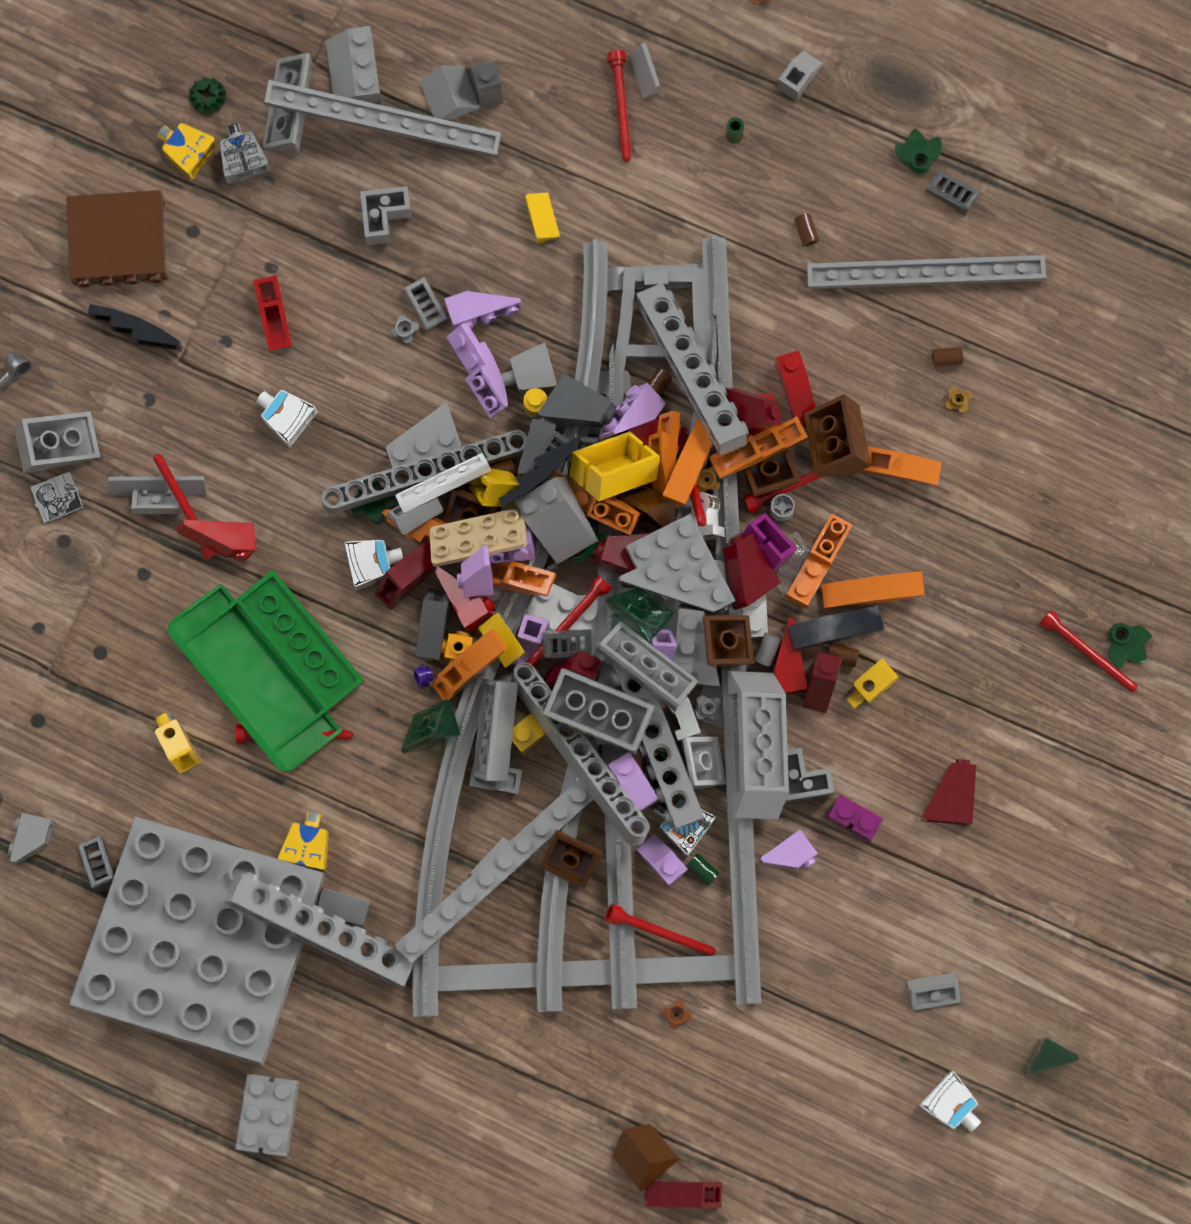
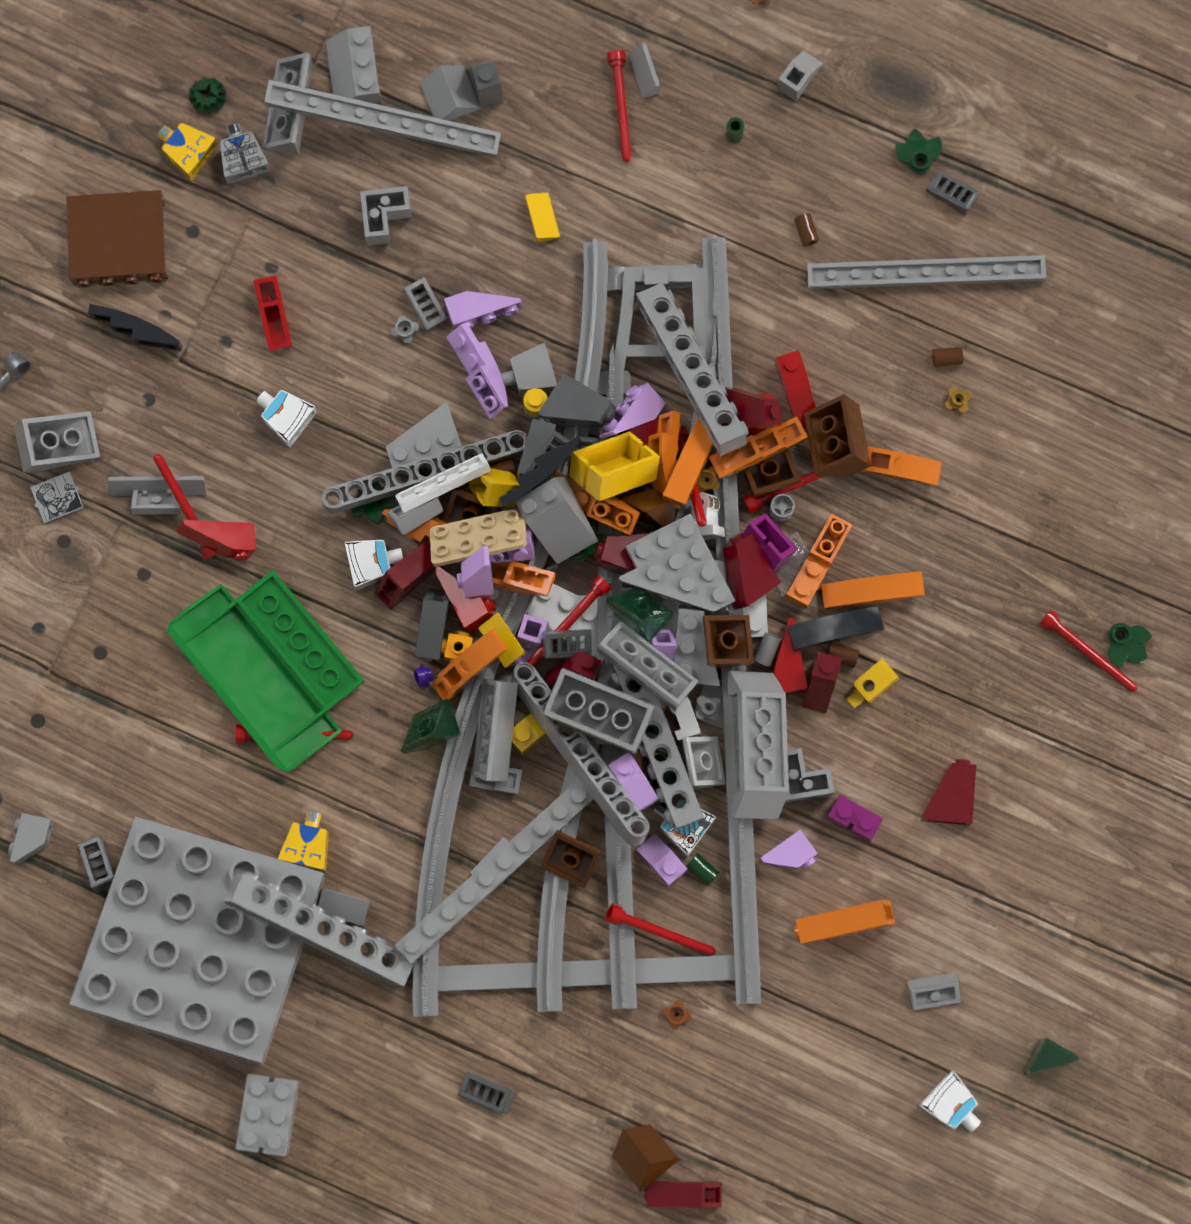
(176, 743): yellow torso -> none
(506, 1100): none -> dark grey slope
(660, 381): reddish brown piece -> none
(844, 922): none -> orange slope

